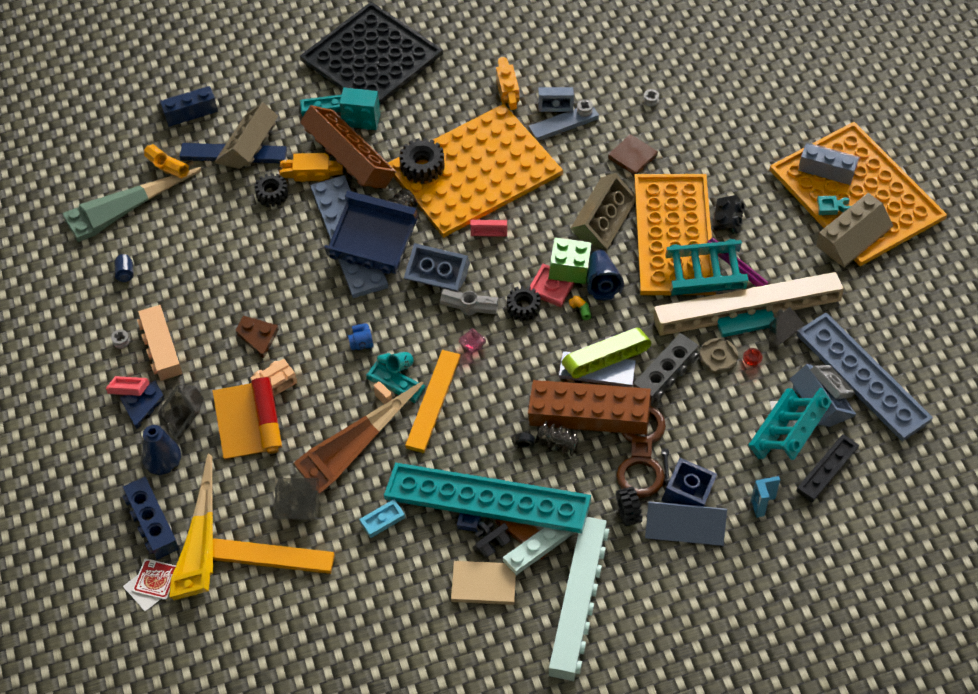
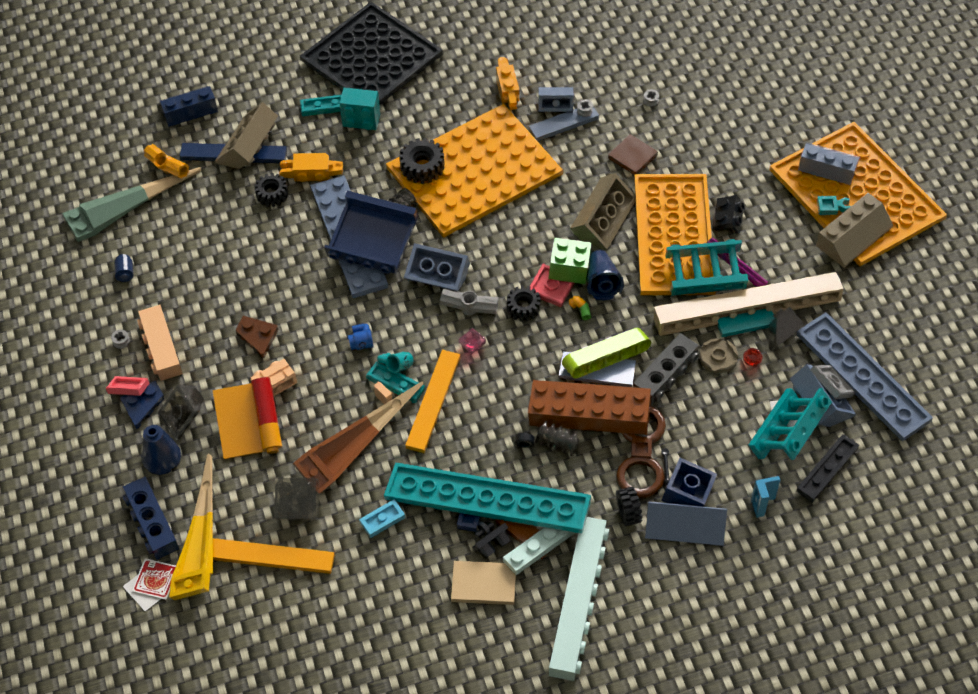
(347, 147): dark orange brick -> none
(488, 228): coral tile -> none

